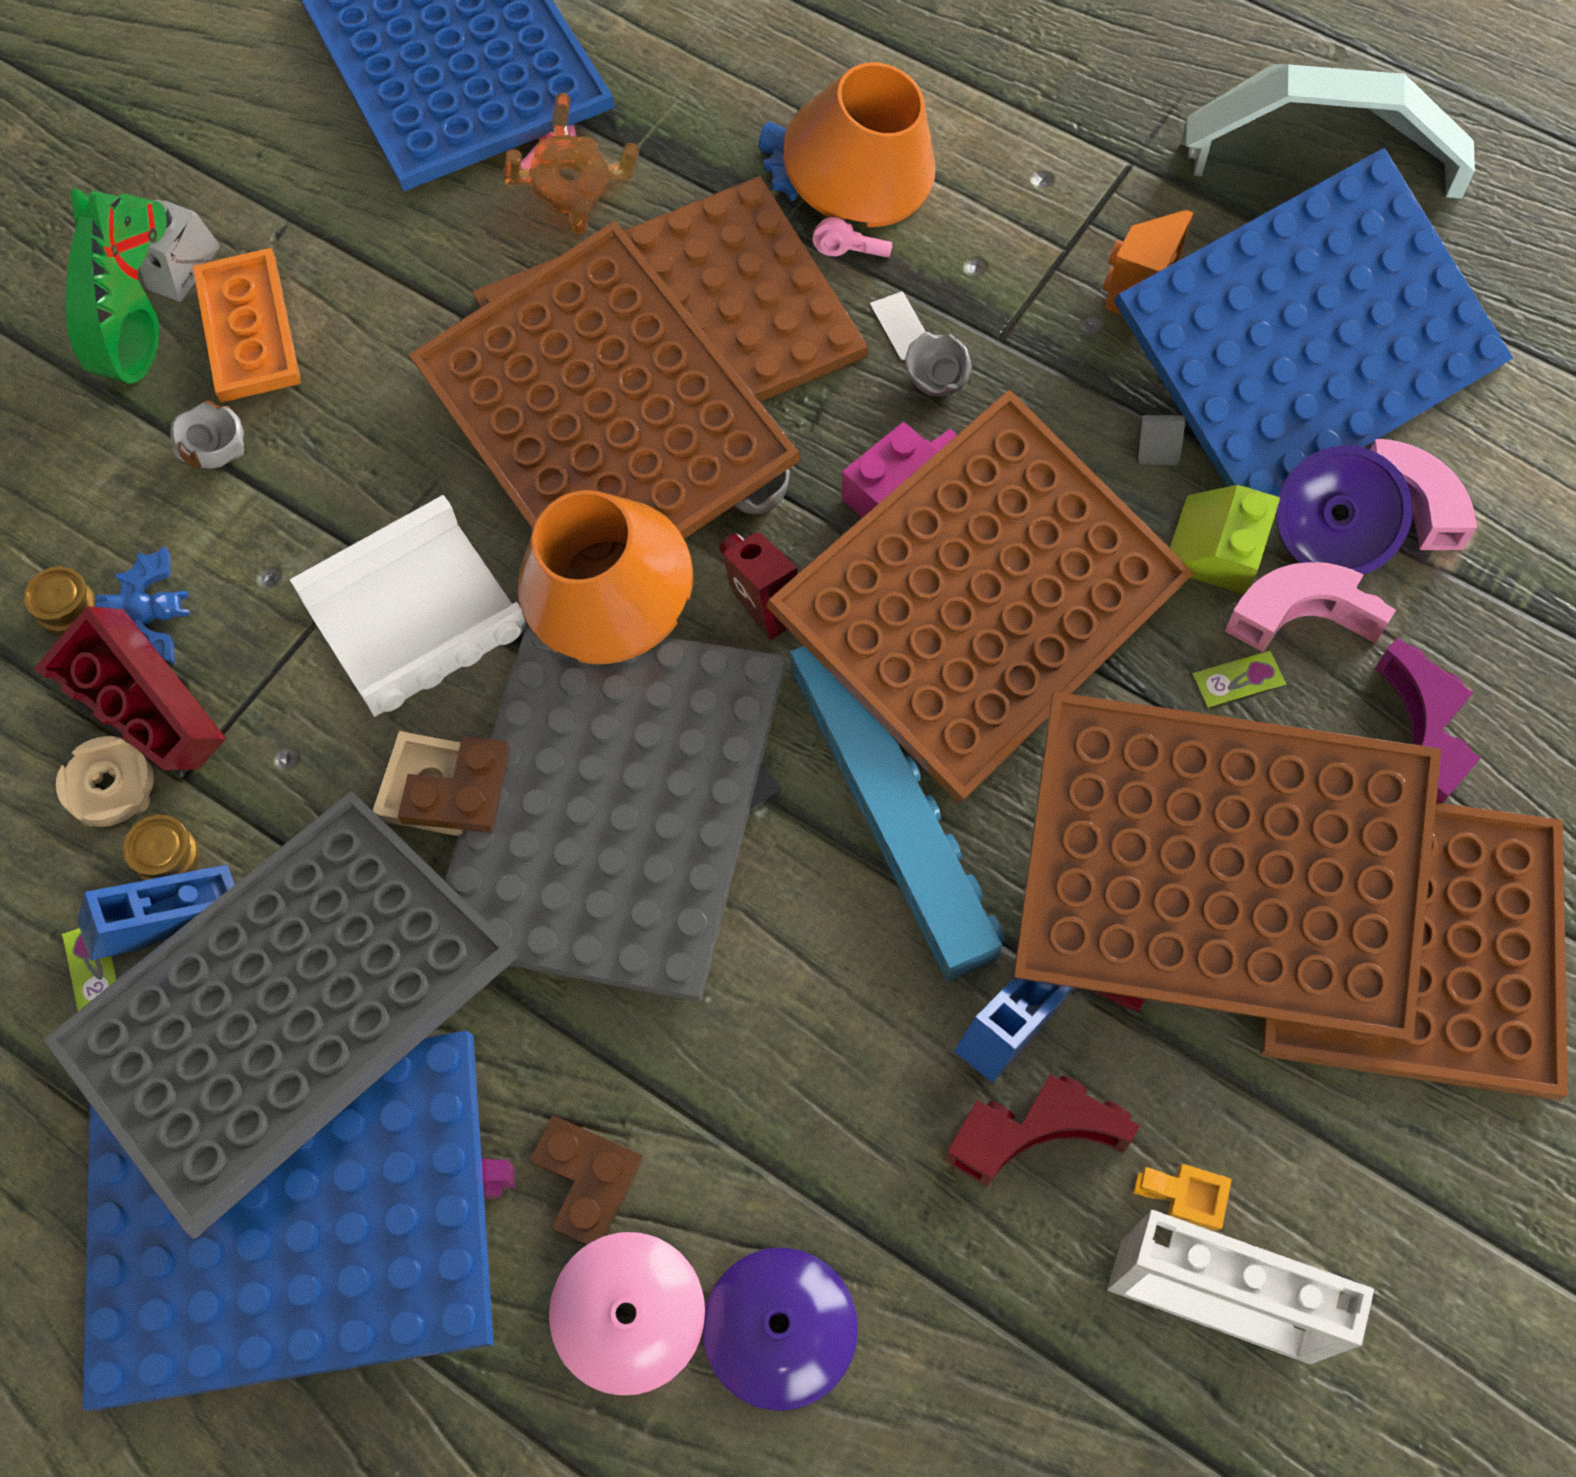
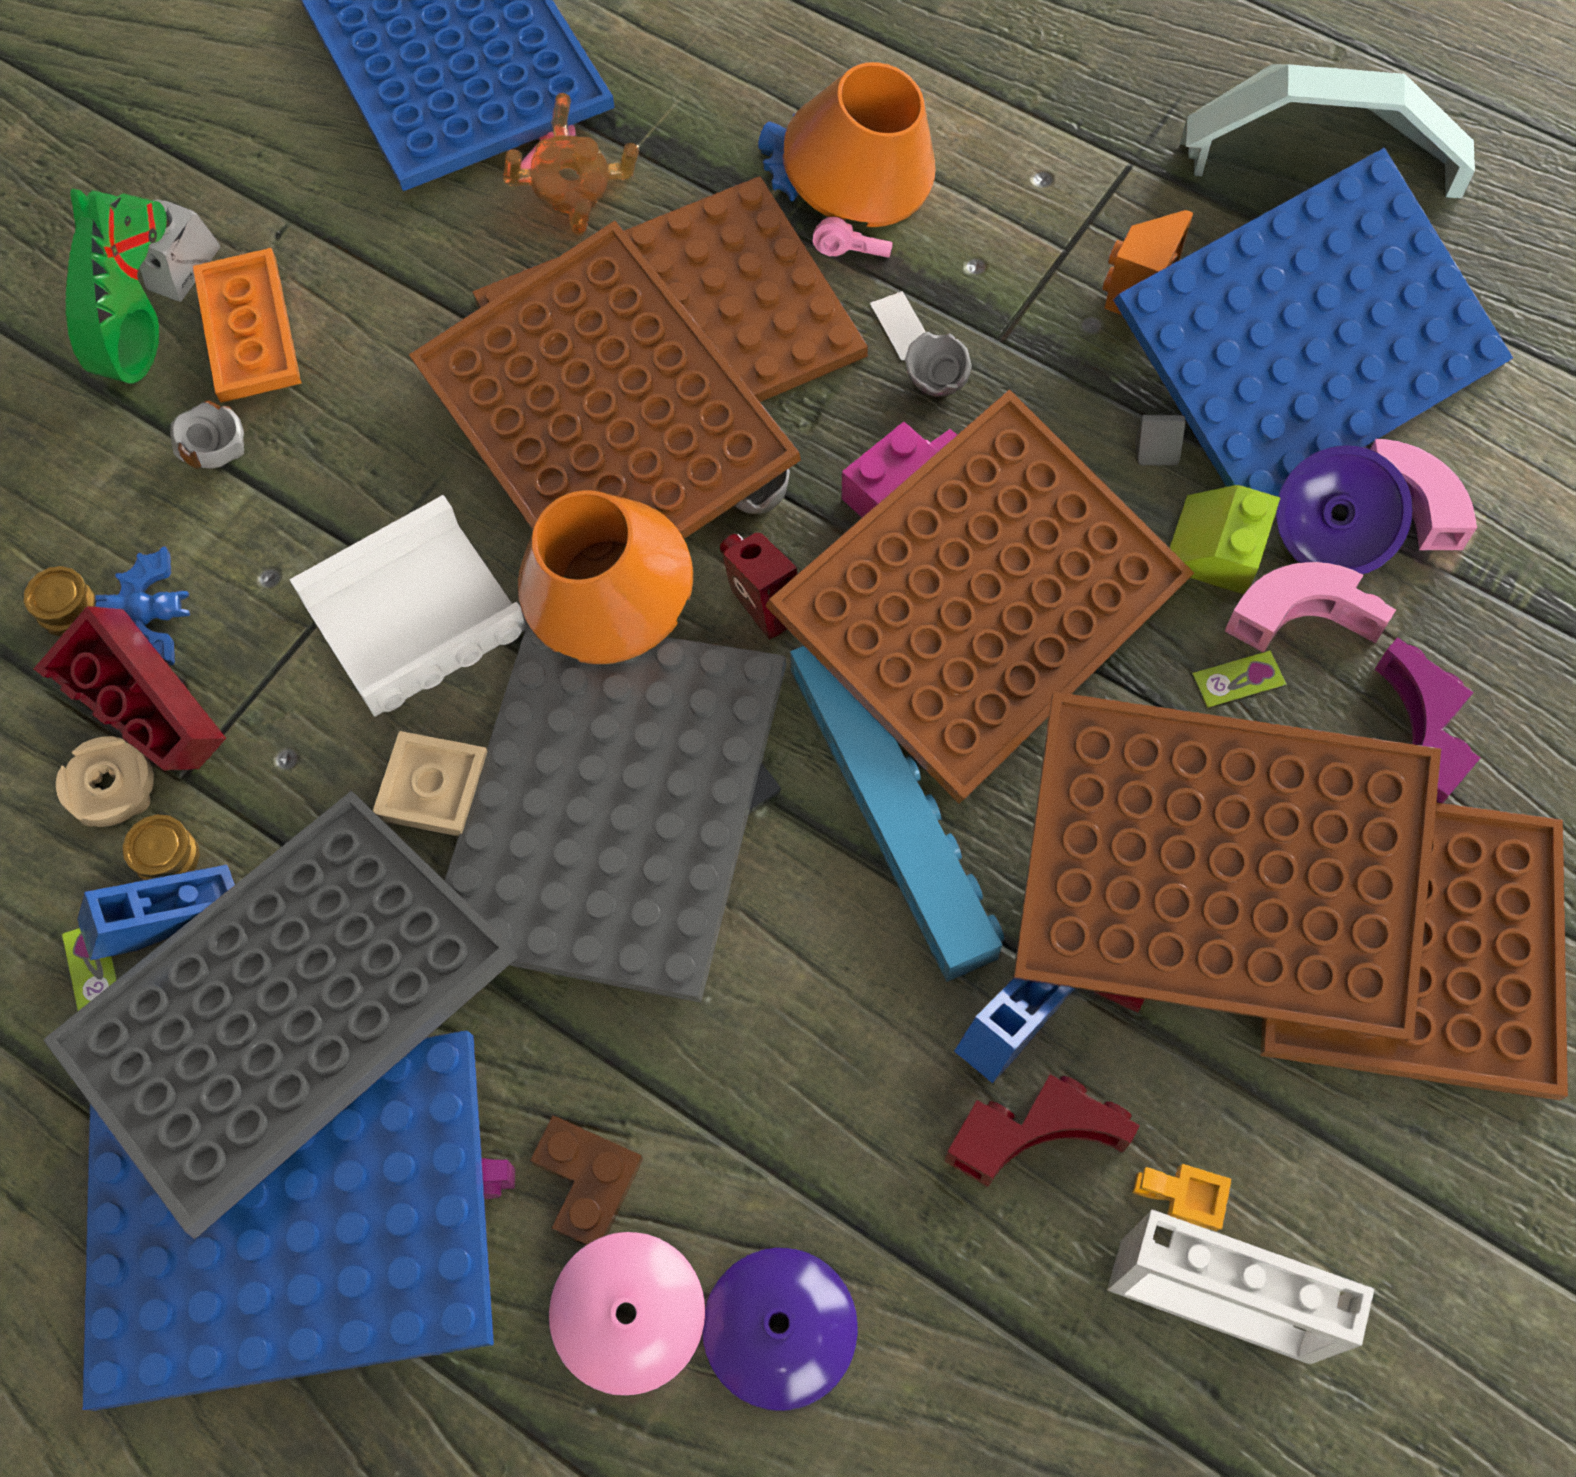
(468, 798): reddish brown plate -> none

